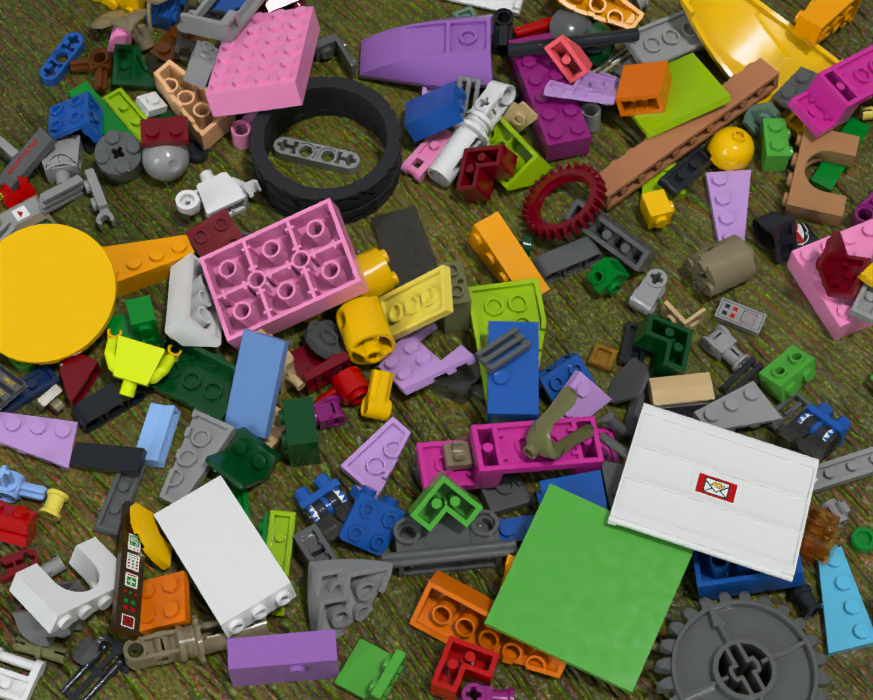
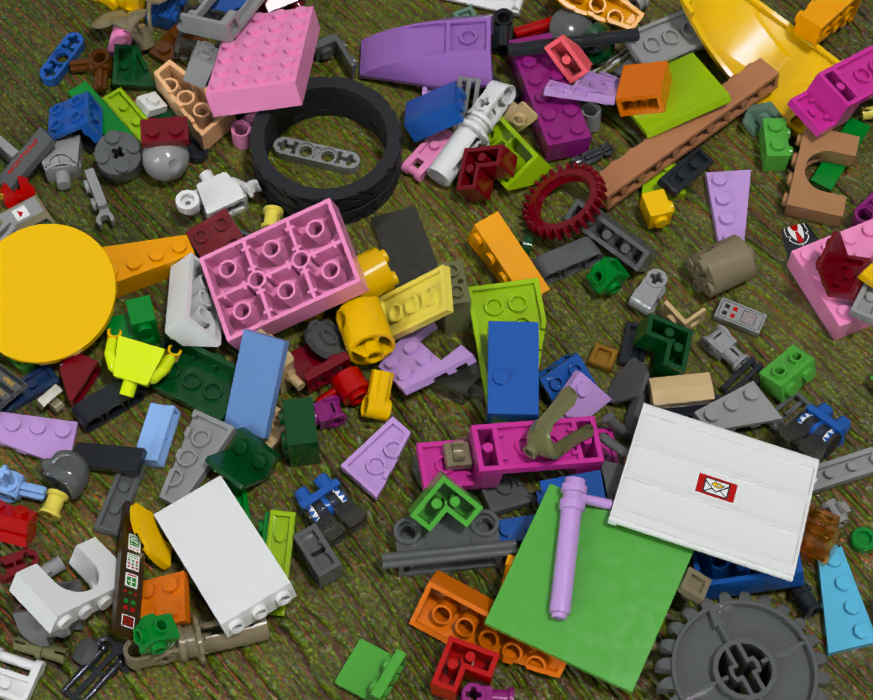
(61, 194): light grey tile -> none
(67, 472): none -> dark grey piece
(152, 62): clear smoke tile -> none
(155, 633): none -> green brick
(272, 214): none -> light yellow bush
(282, 658): medium lavender brick -> none
(344, 591): light grey brick -> none
(371, 520): blue bracket -> none
(518, 338): dark grey tile -> none
(571, 507): none -> lavender cylinder
(593, 155): none -> black axle
(693, 586): none -> dark tan tile
(731, 148): yellow cylinder -> none
(777, 234): black tile -> none
(794, 86): dark grey bracket -> none

